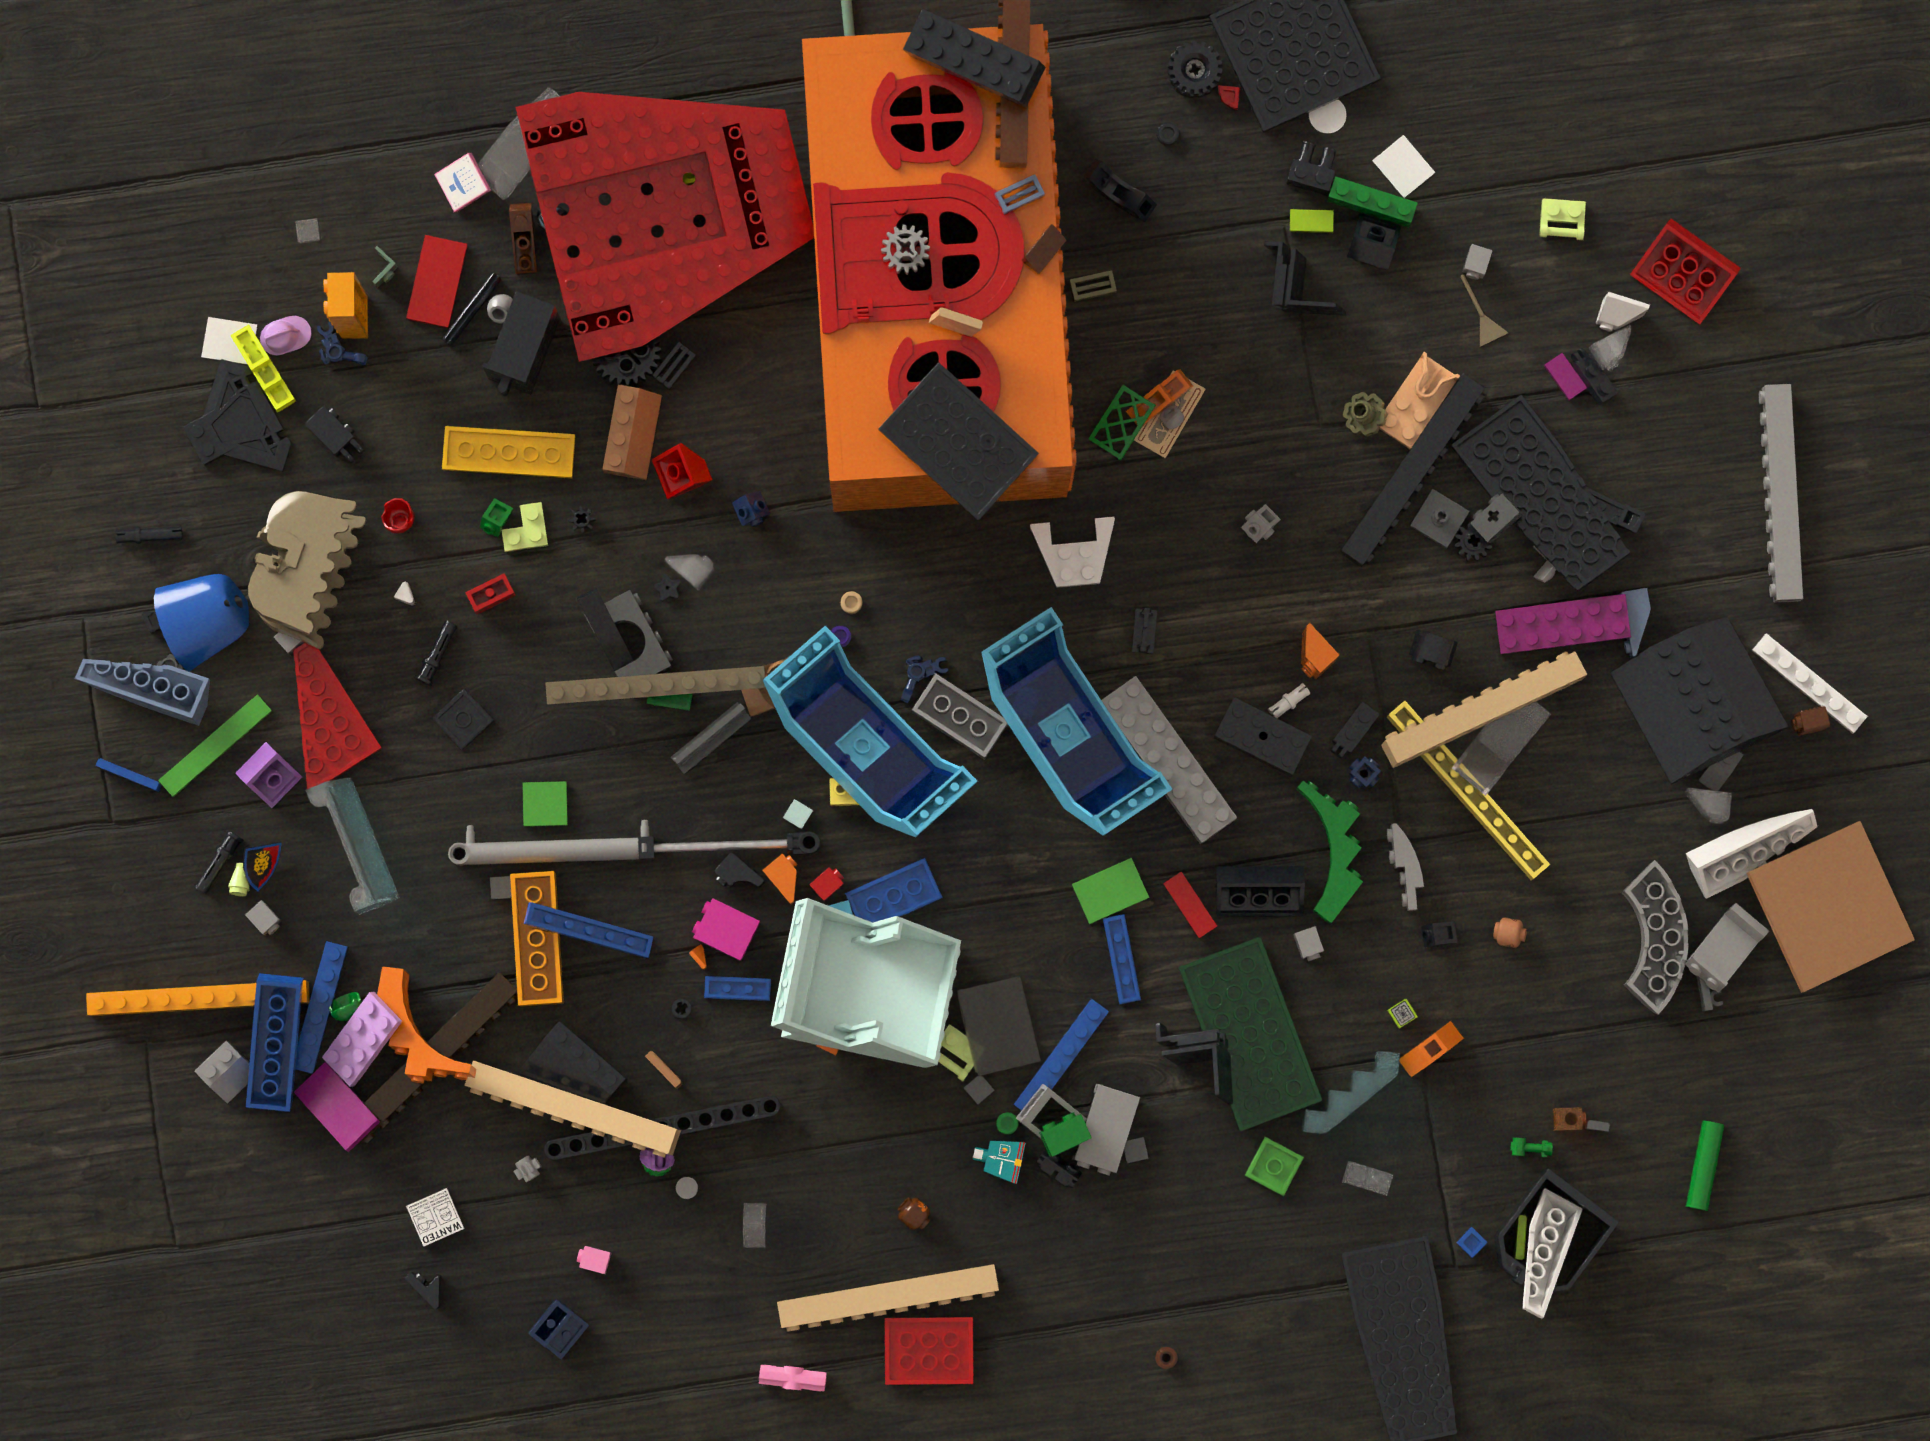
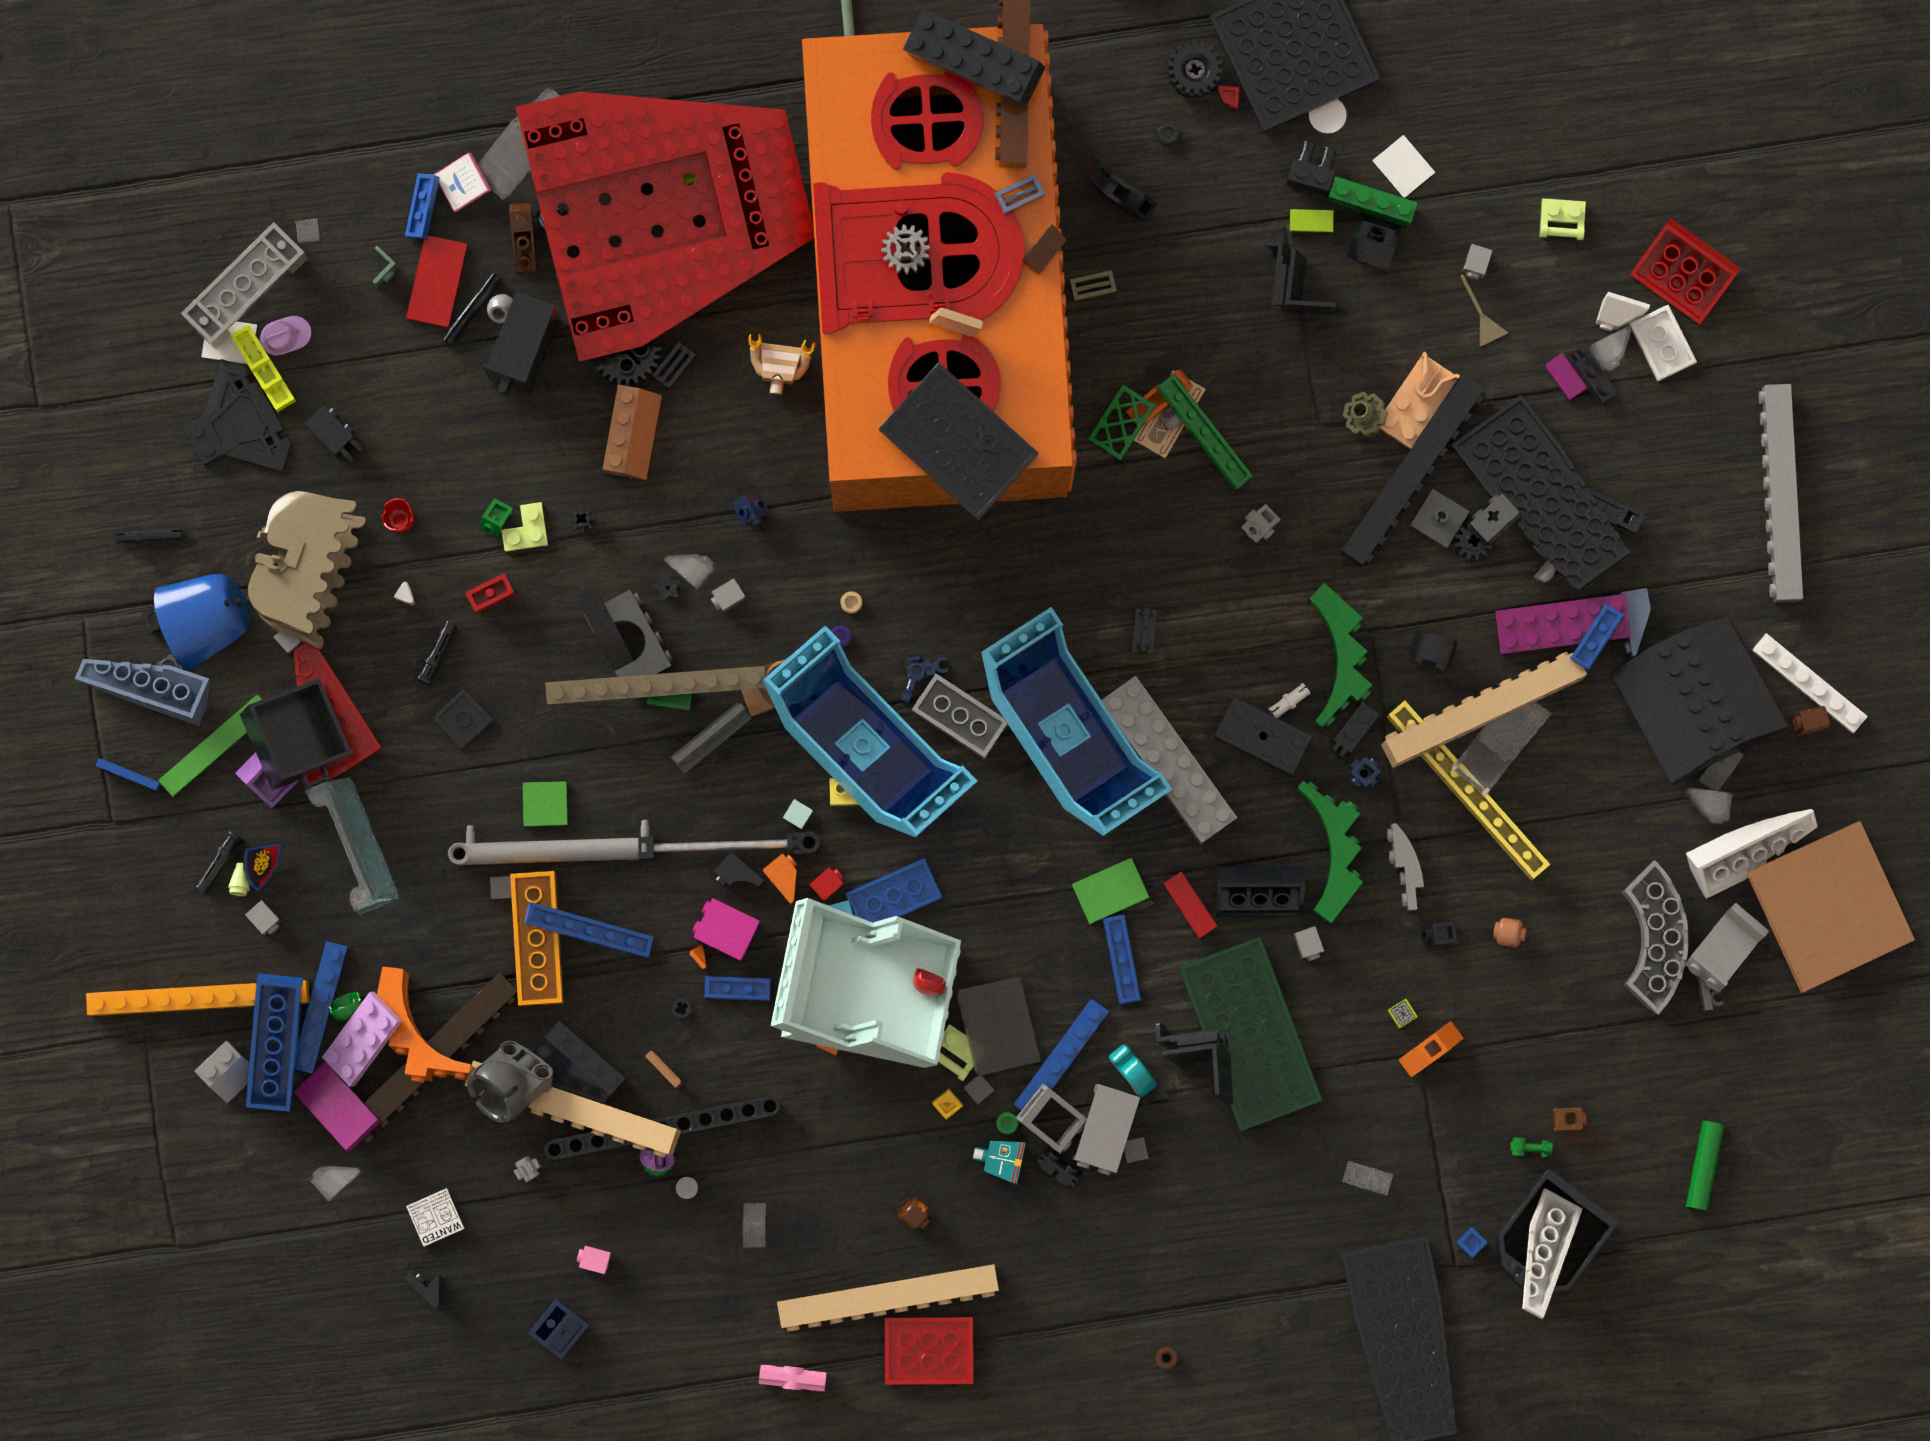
(243, 284): none -> light grey plate
(296, 735): none -> black container
(333, 1179): none -> clear slope
(335, 351): dark blue piece -> none
(346, 305): light orange brick -> none
(422, 206): none -> blue plate
(508, 452): yellow plate -> none
(510, 1081): none -> dark grey piece
(680, 470): red slope -> none
(727, 596): none -> light grey brick
(779, 363): none -> tan torso
(928, 983): none -> red hair
(947, 1103): none -> yellow tile
(1065, 1134): green brick -> none
(1075, 562): white wing -> none
(1133, 1070): none -> teal animal
(1204, 431): none -> green tile
(1274, 1166): bright green tile -> none
(1316, 653): orange slope -> none
(1341, 620): none -> green arch
(1362, 1087): clear light blue brick -> none
(1520, 1237): lime tile -> none
(1597, 637): none -> blue tile
(1597, 1126): dark grey tile -> none
(1662, 343): none -> white tile

